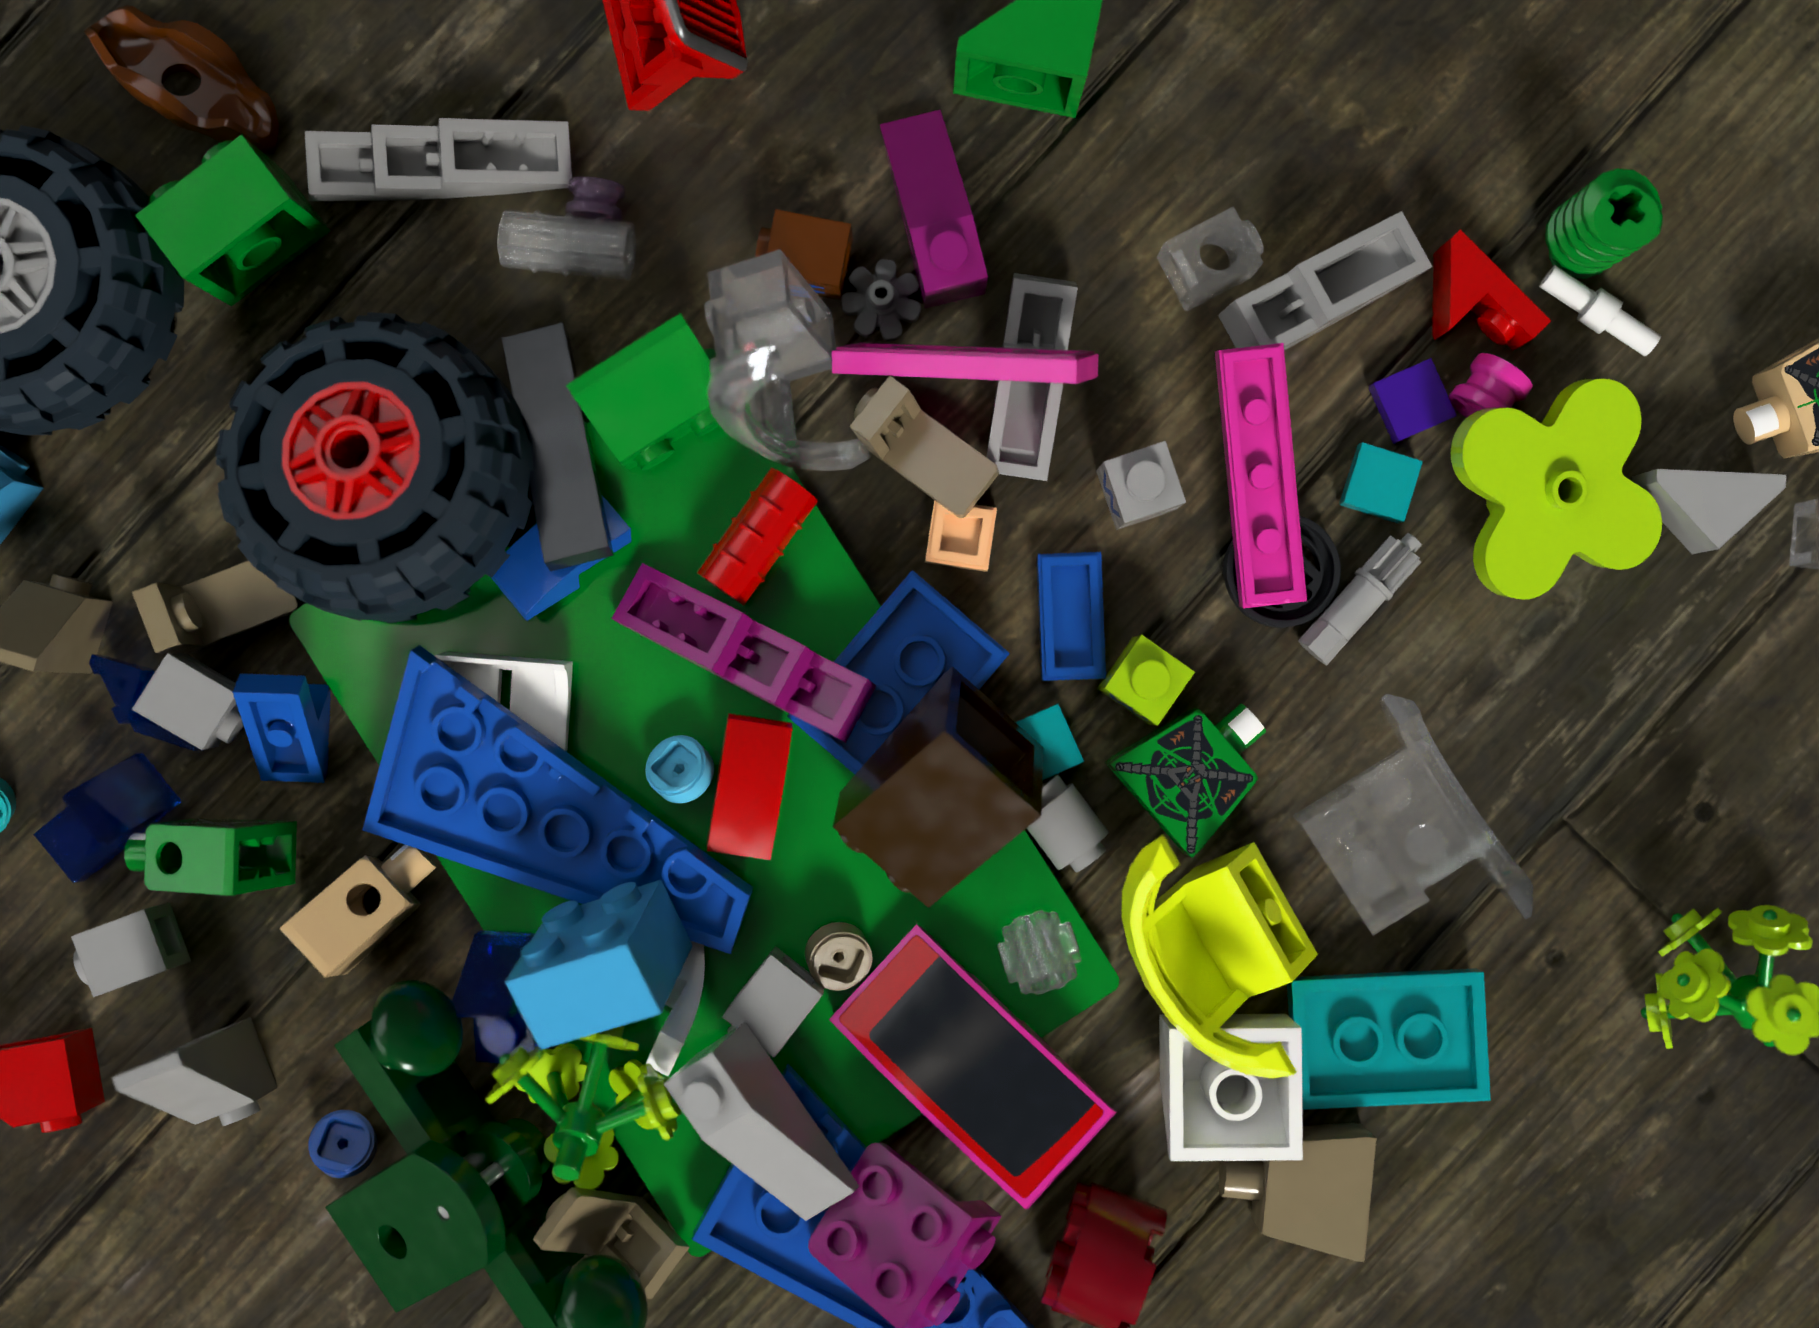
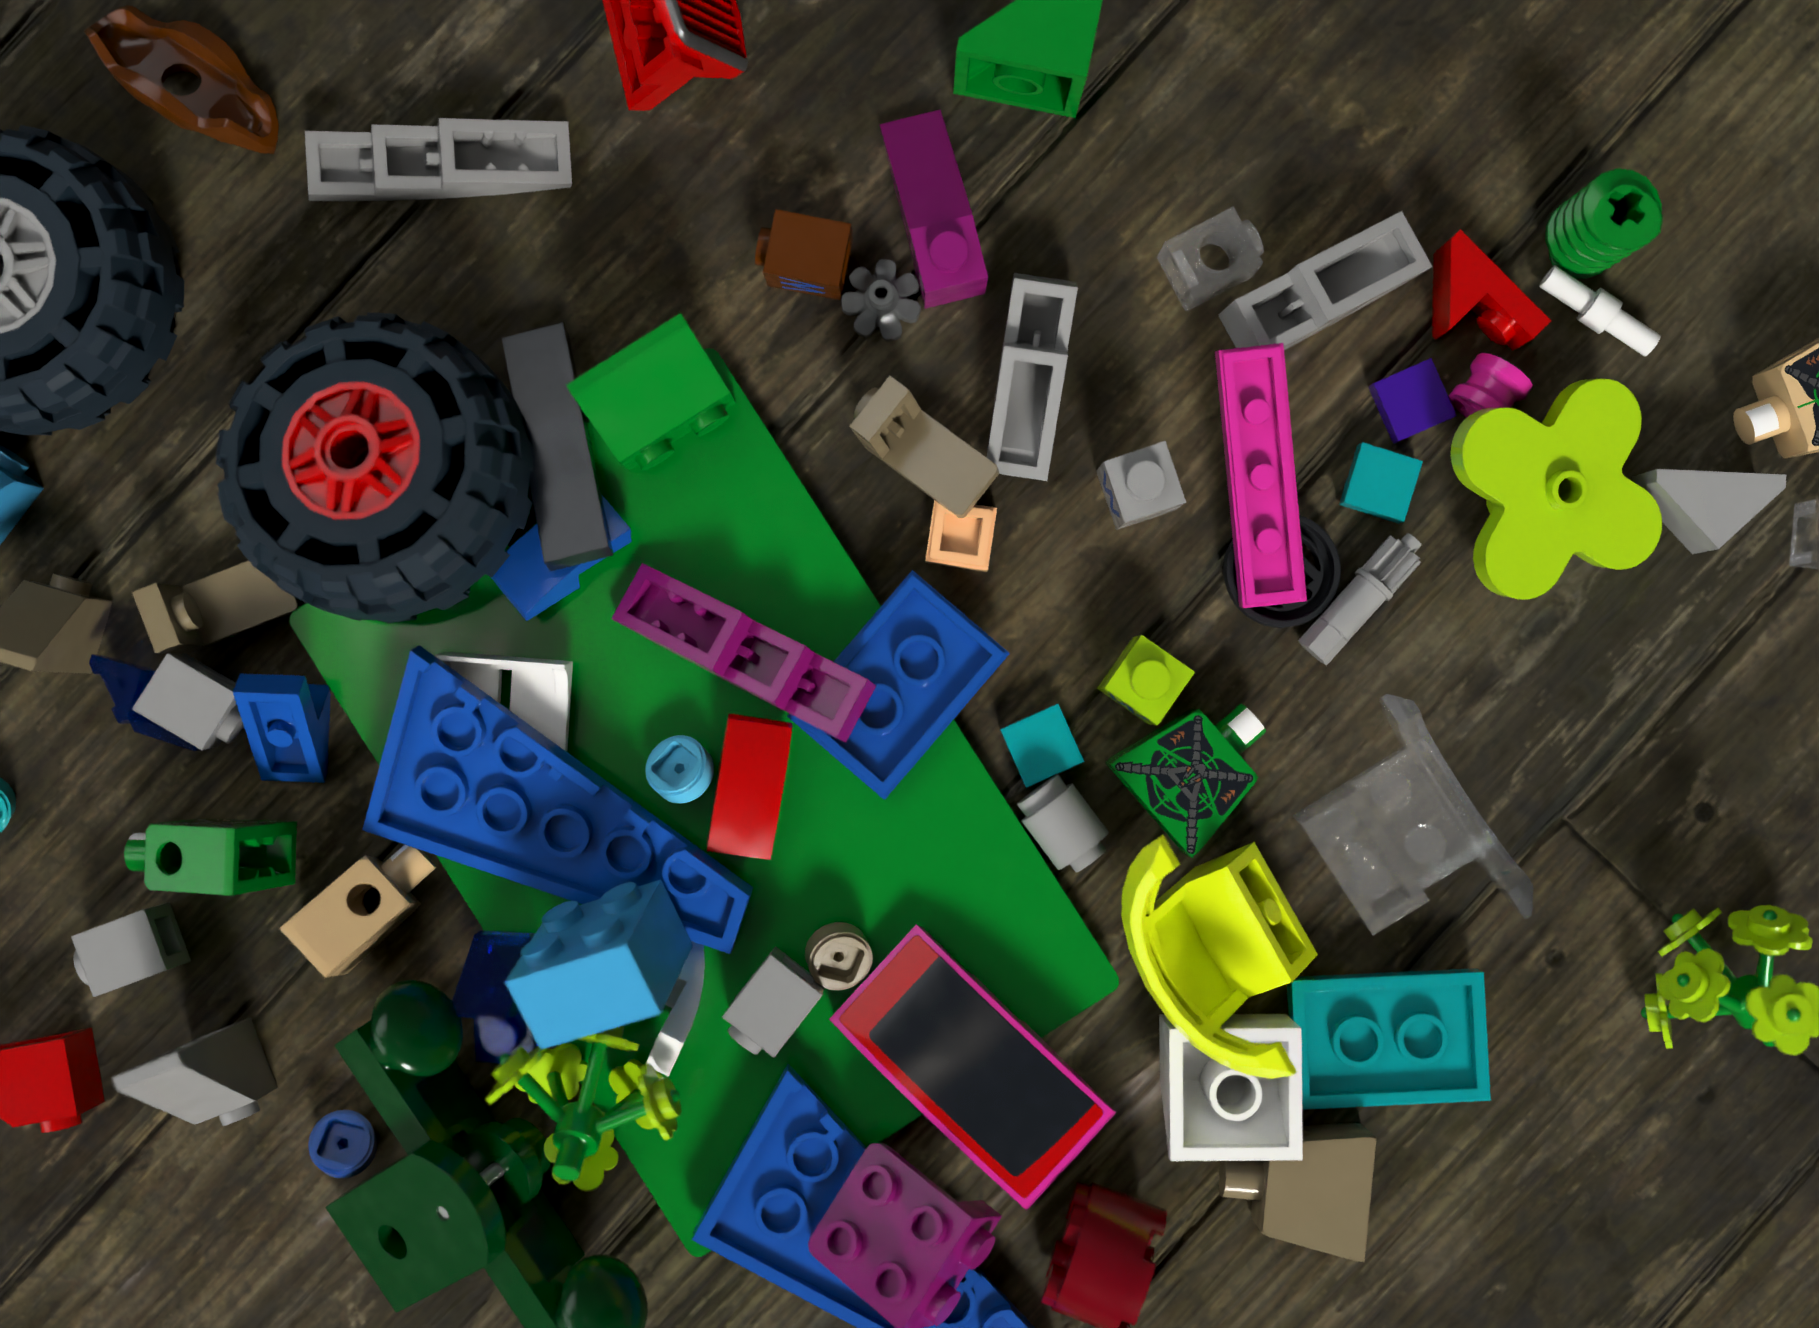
(104, 816): clear blue slope -> none
(232, 221): green brick -> none
(566, 244): clear axle -> none
(595, 198): clear purple bush -> none
(614, 1226): dark tan bracket -> none
(757, 536): red axle -> none
(759, 1123): light grey slope -> none
(766, 334): clear piece -> none
(943, 790): dark brown slope -> none
(966, 362): dark pink tile -> none
(1039, 952): clear gear -> none
(1071, 616): blue tile -> none

